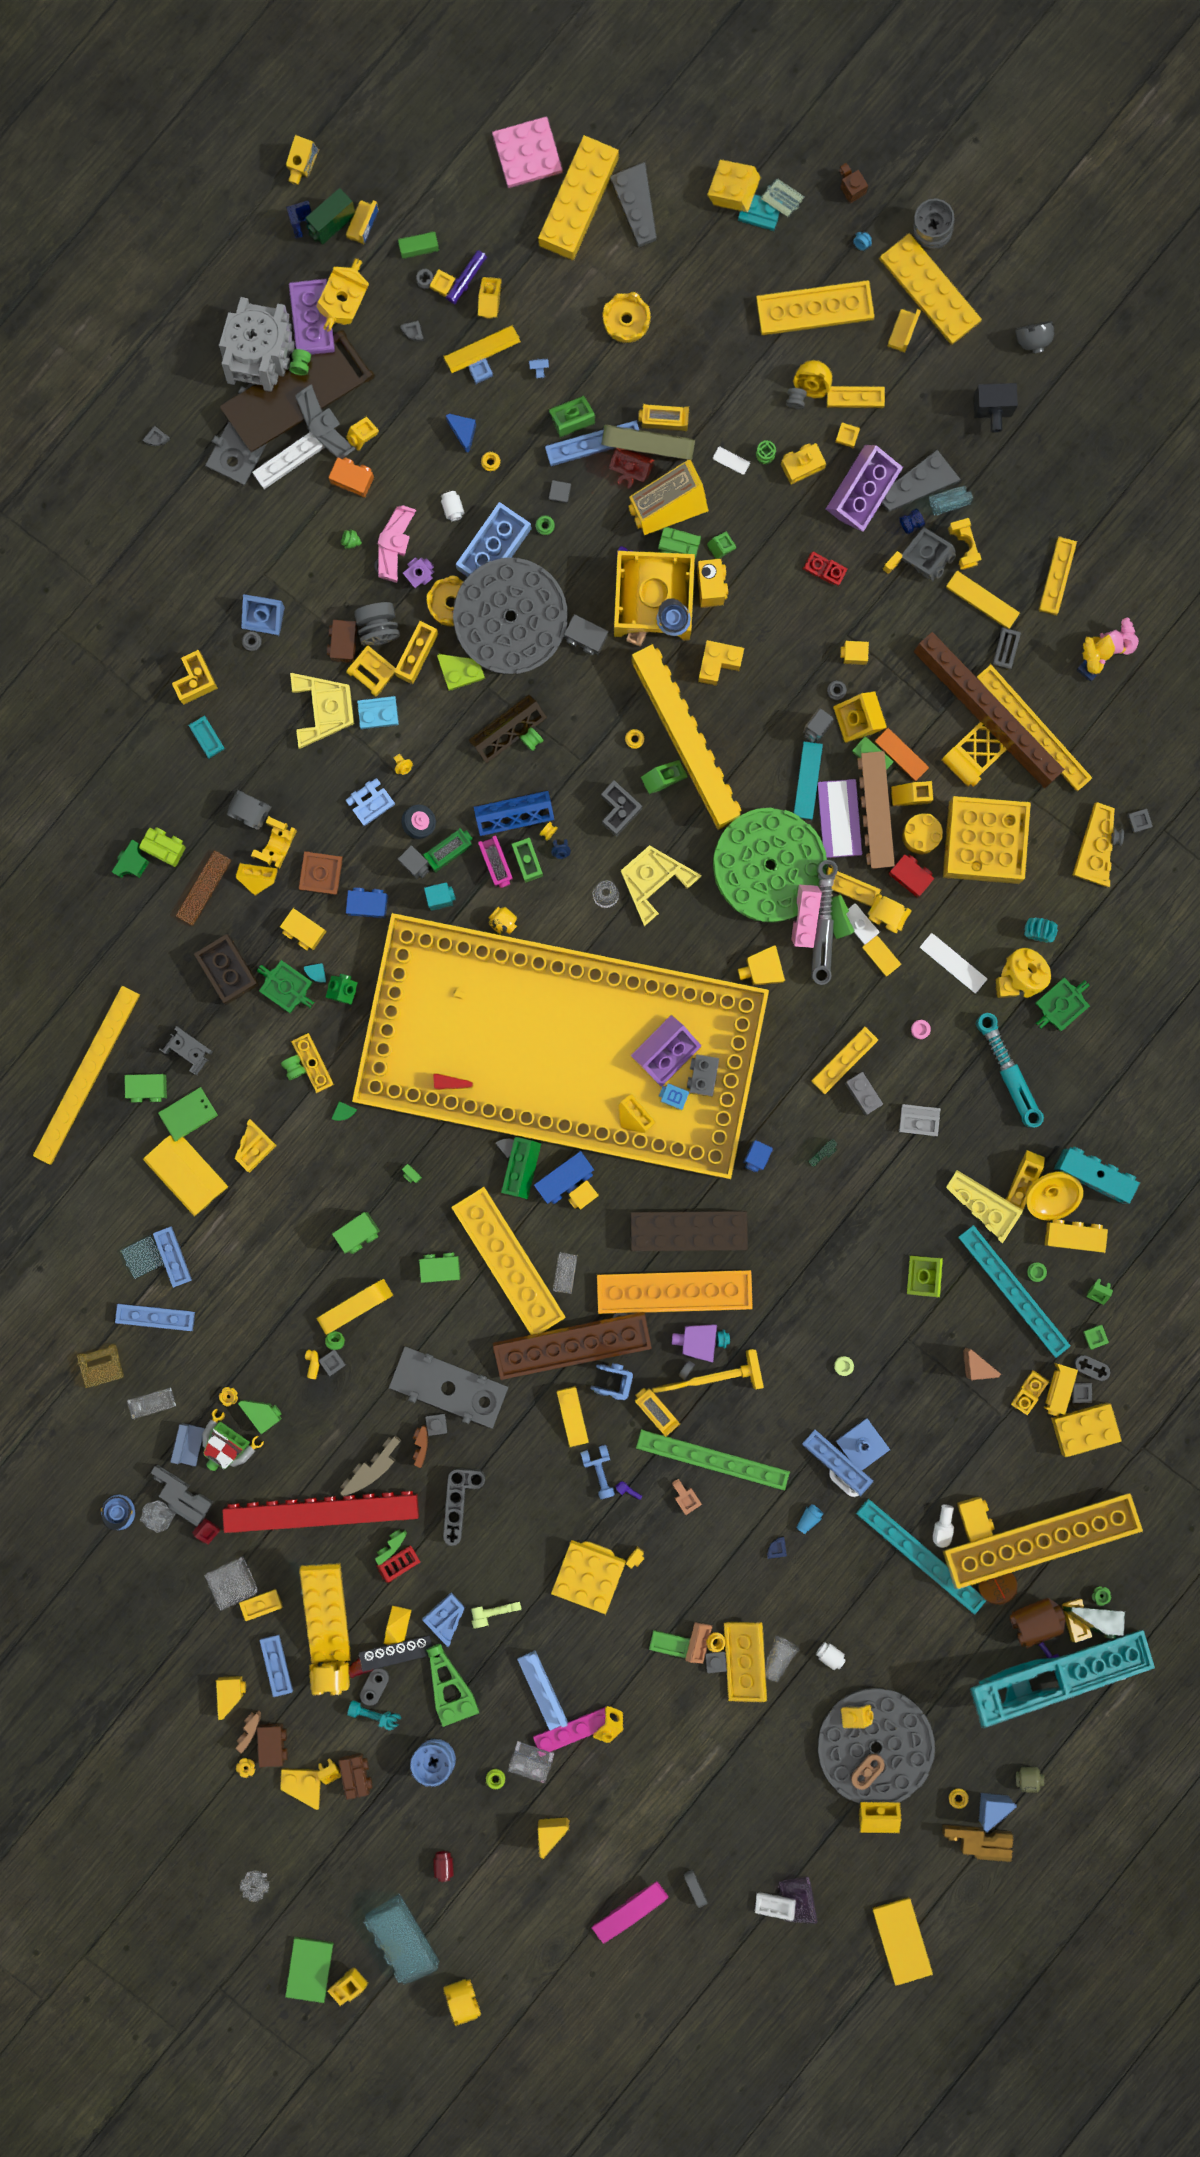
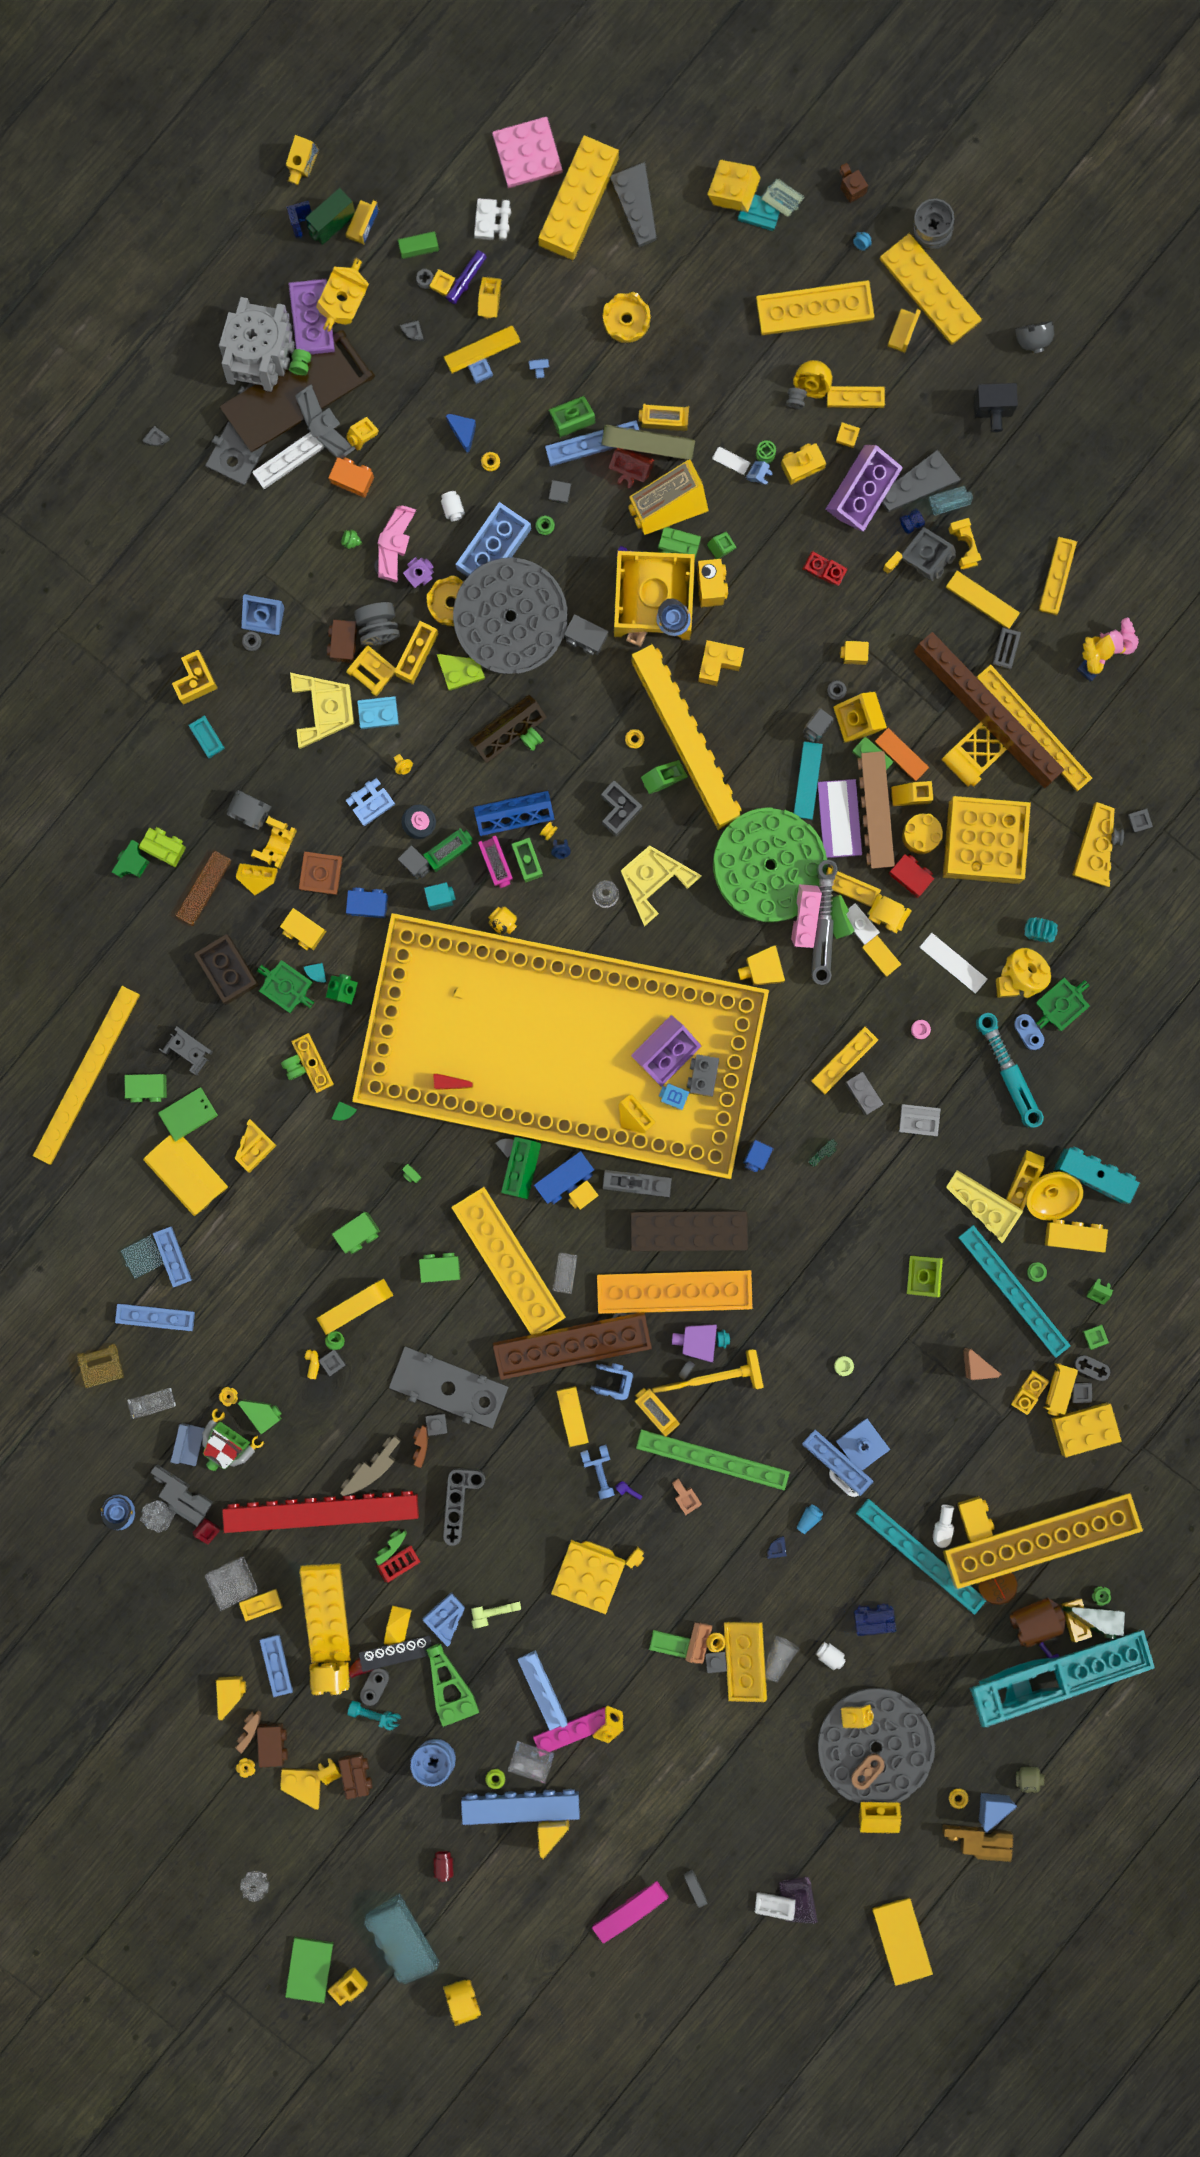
(485, 219): none -> white plate
(520, 1807): none -> medium blue brick
(637, 1183): none -> dark grey plate
(758, 472): none -> medium blue tile
(874, 1620): none -> clear blue brick
(1028, 1032): none -> medium blue plate

